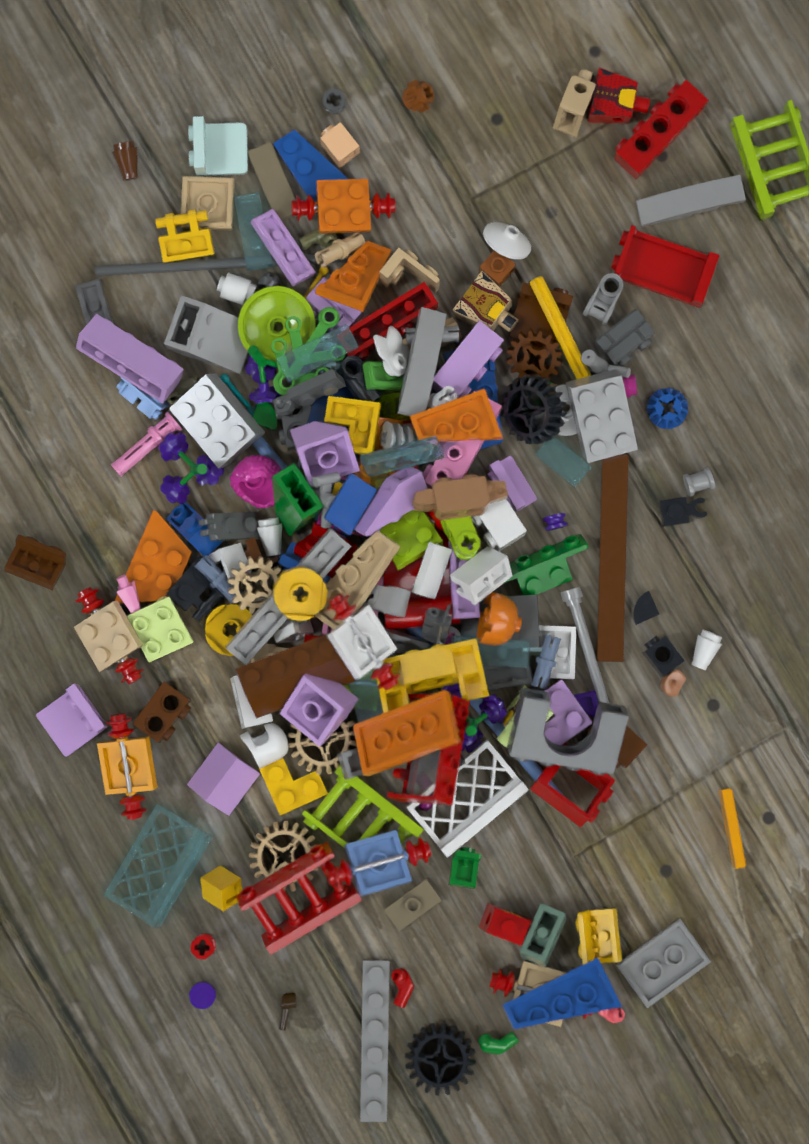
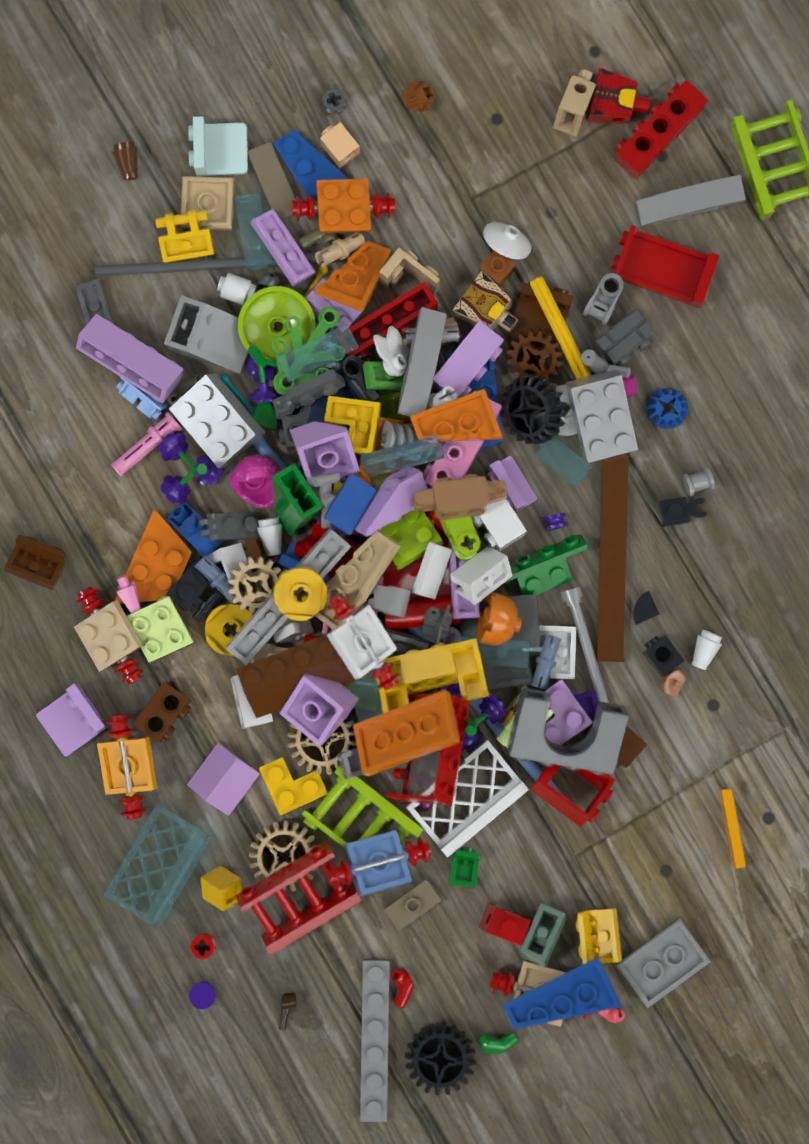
(269, 746): white helmet -> none

